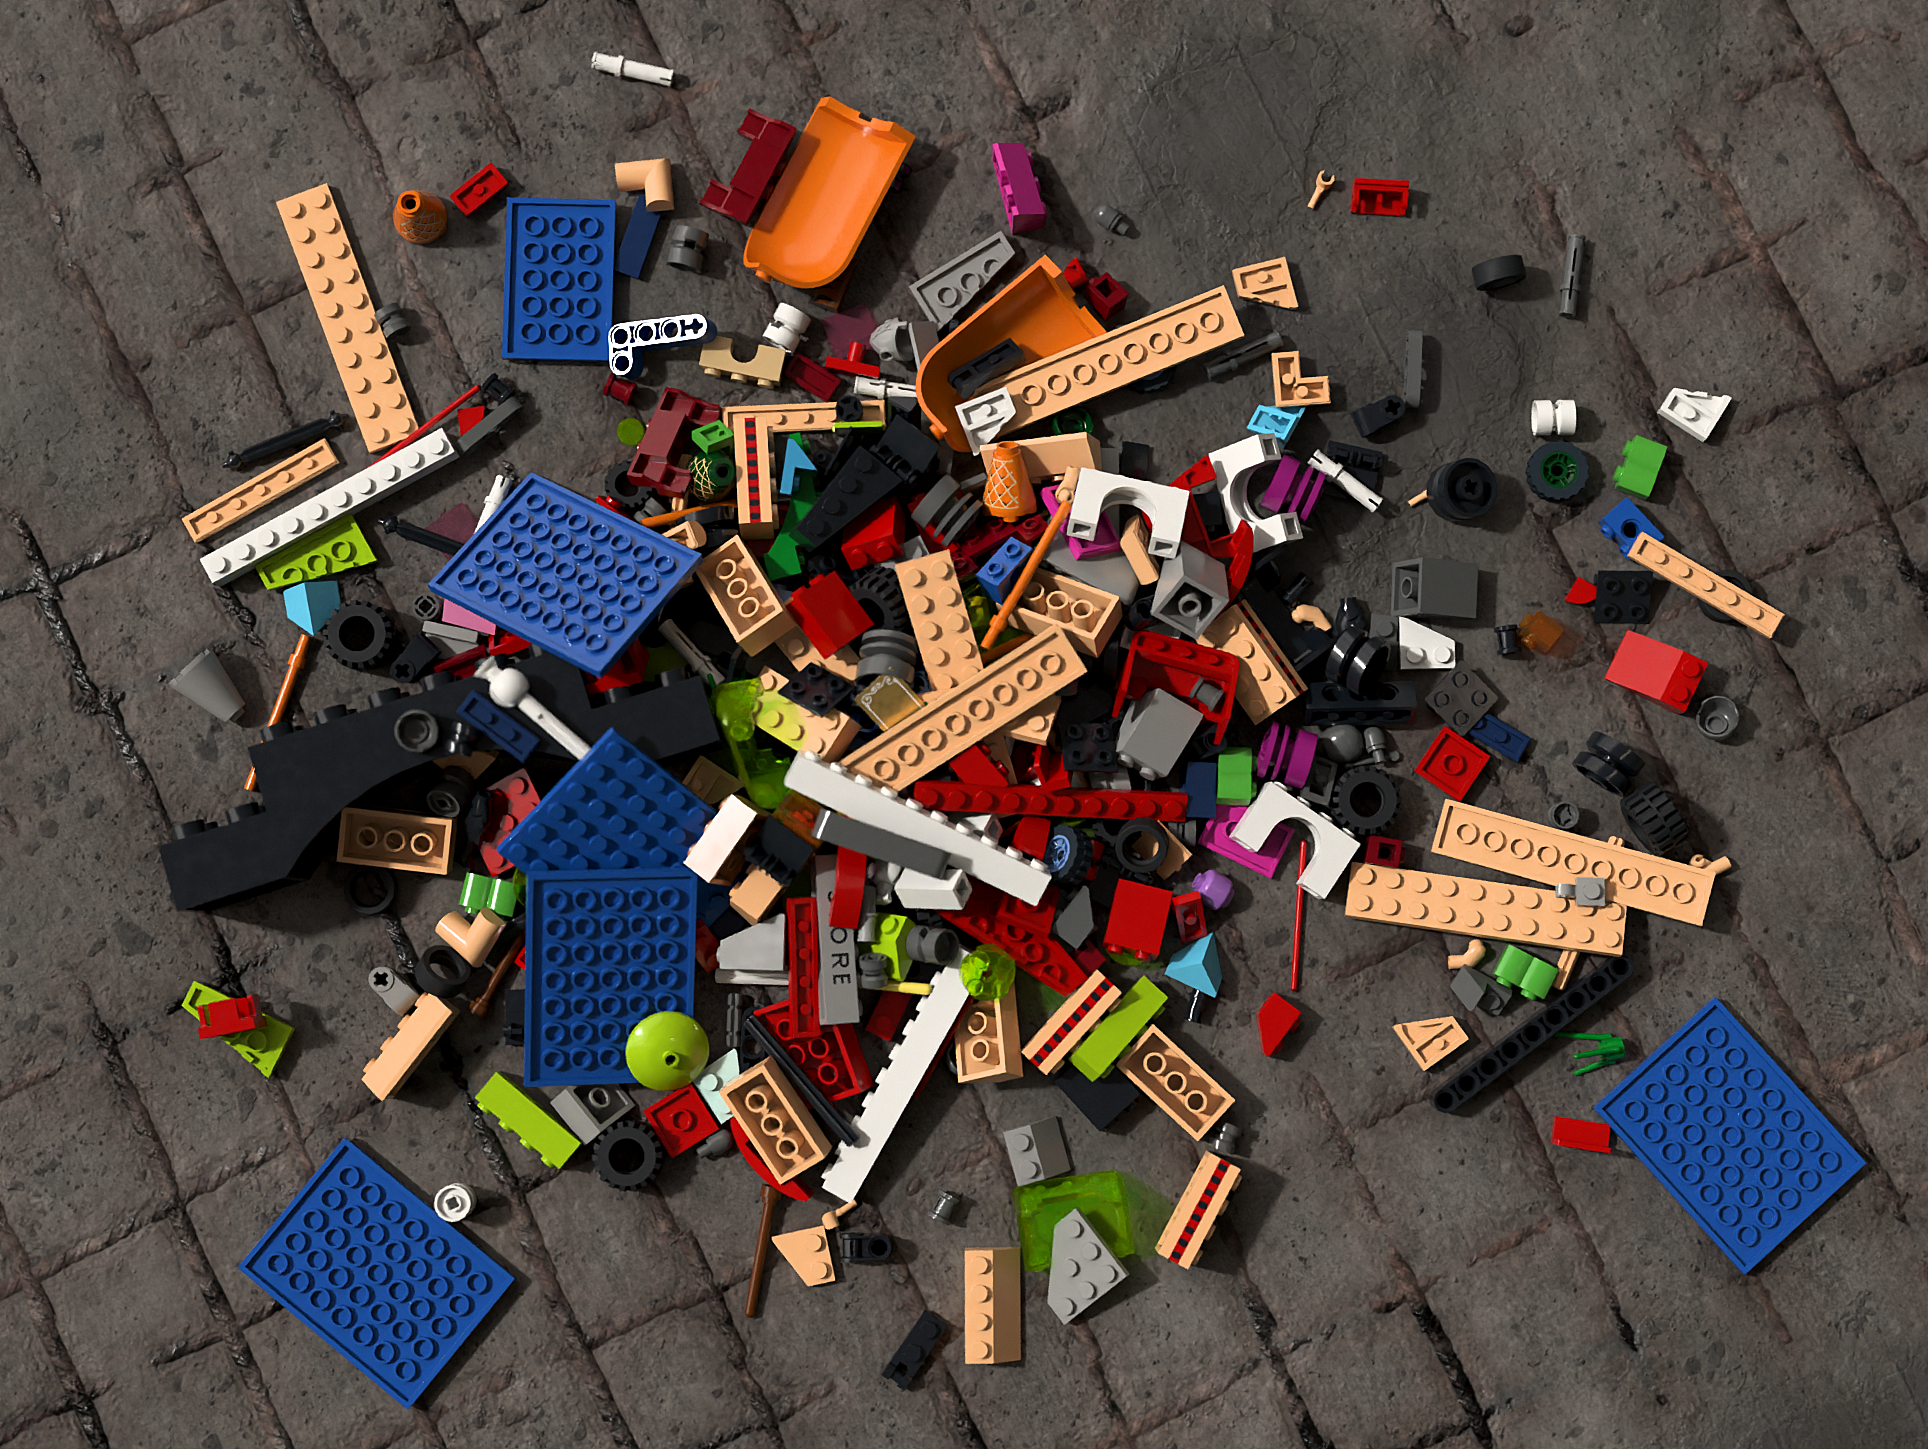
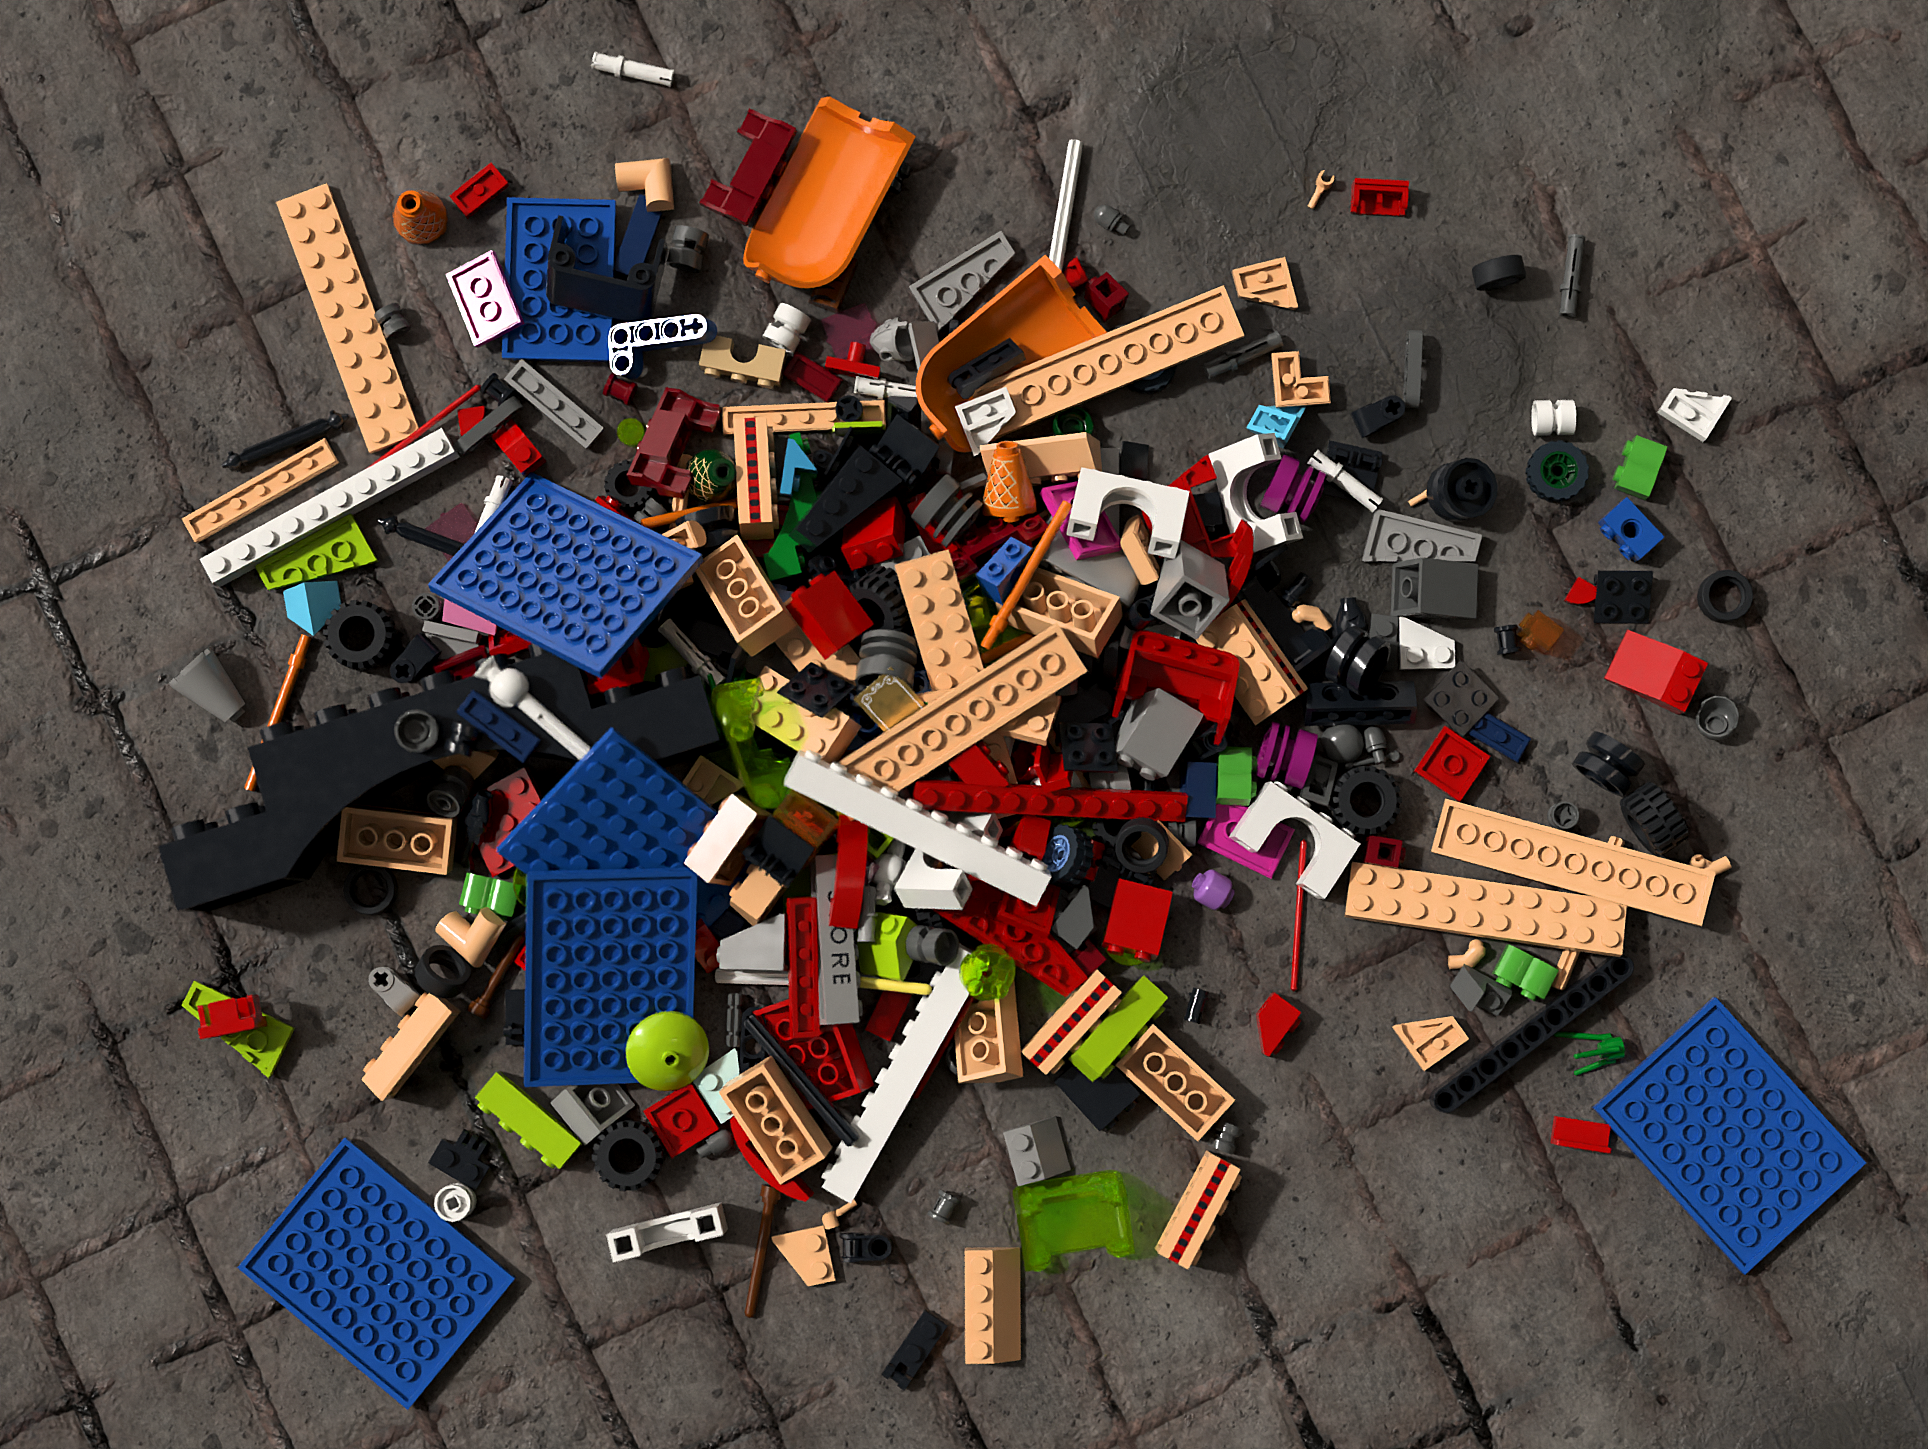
(461, 1160): none -> black hinge
(484, 299): none -> tile
(518, 448): none -> red slope
(554, 404): none -> light grey plate
(599, 294): none -> black windscreen
(651, 1234): none -> white arch
(714, 437): bright green bracket -> none
(873, 970): dark grey wheel -> none
(881, 844): dark grey beam -> none
(1018, 187): dark pink wedge -> none
(1066, 202): none -> white axle
(1068, 485): light nougat arm -> none
(1080, 1266): light grey plate -> none
(1189, 916): red slope -> none
(1197, 965): medium azure slope -> none
(1206, 693): dark grey bush -> none
(1407, 538): none -> light grey wing
(1586, 891): light grey plate -> none
(1705, 585): light nougat tile -> none

